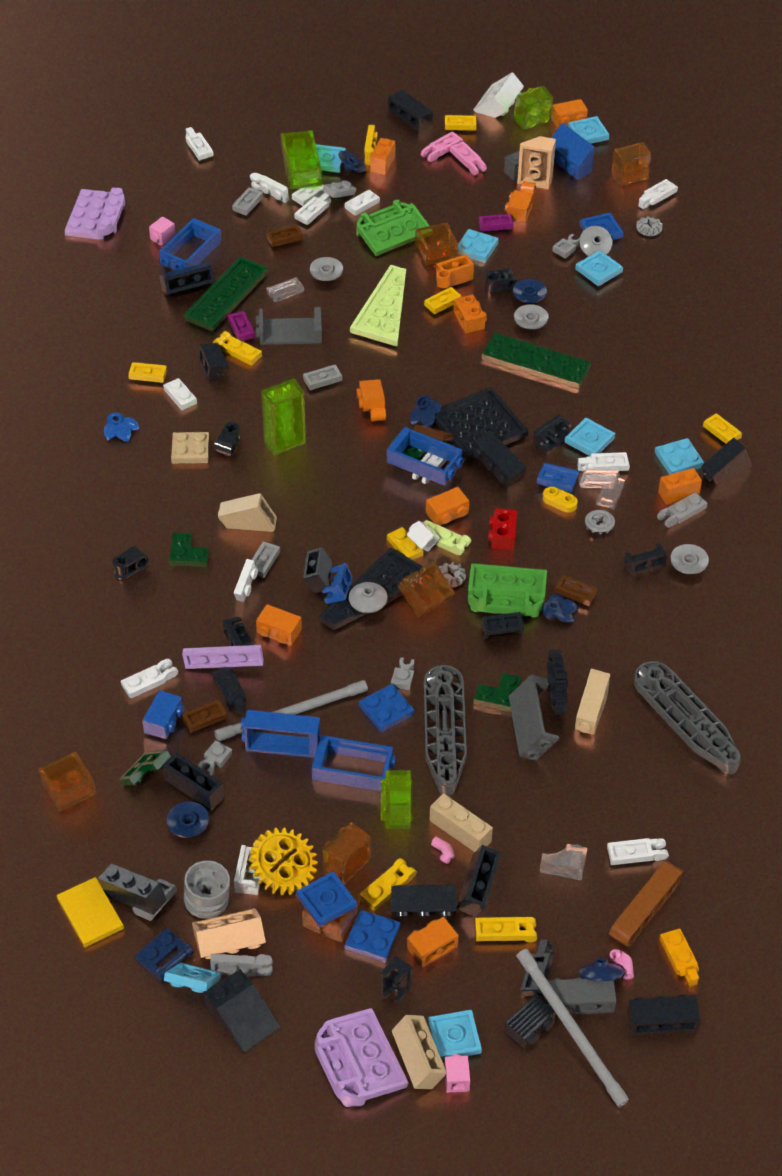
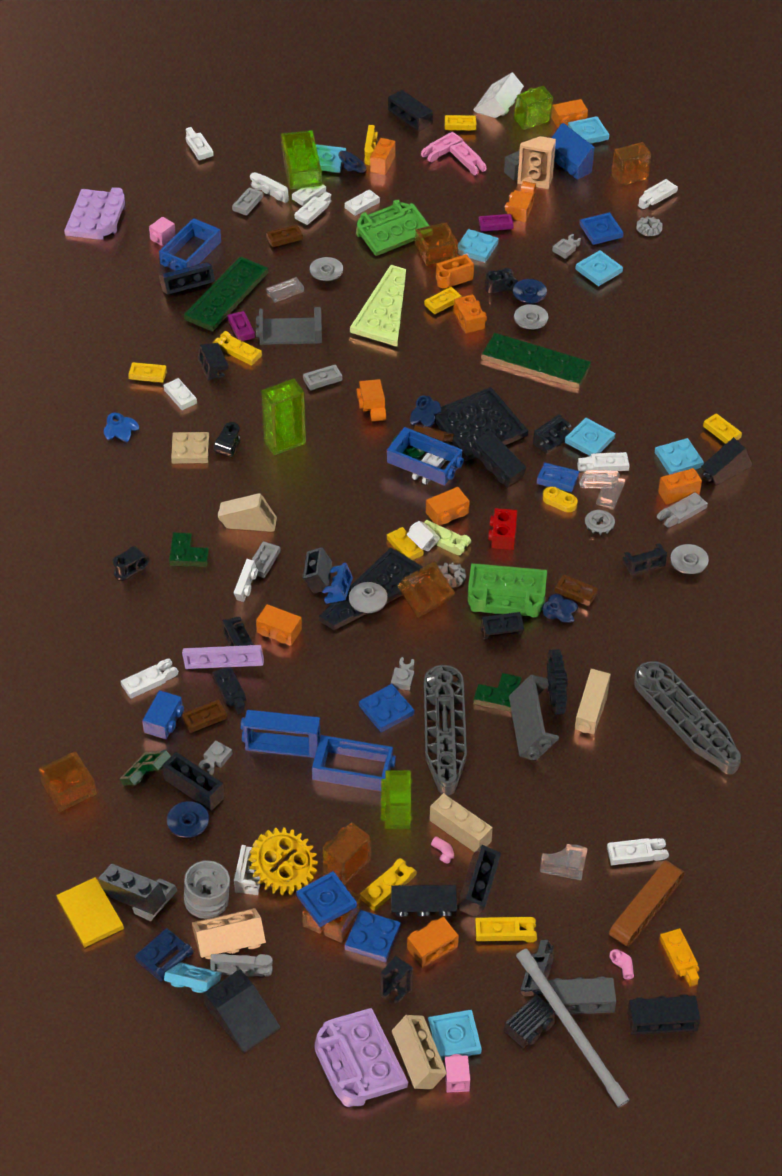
(339, 189): light grey plate -> none
(350, 690): light grey piece -> none
(588, 243): light grey dish -> none
(601, 970): dark blue dish -> none

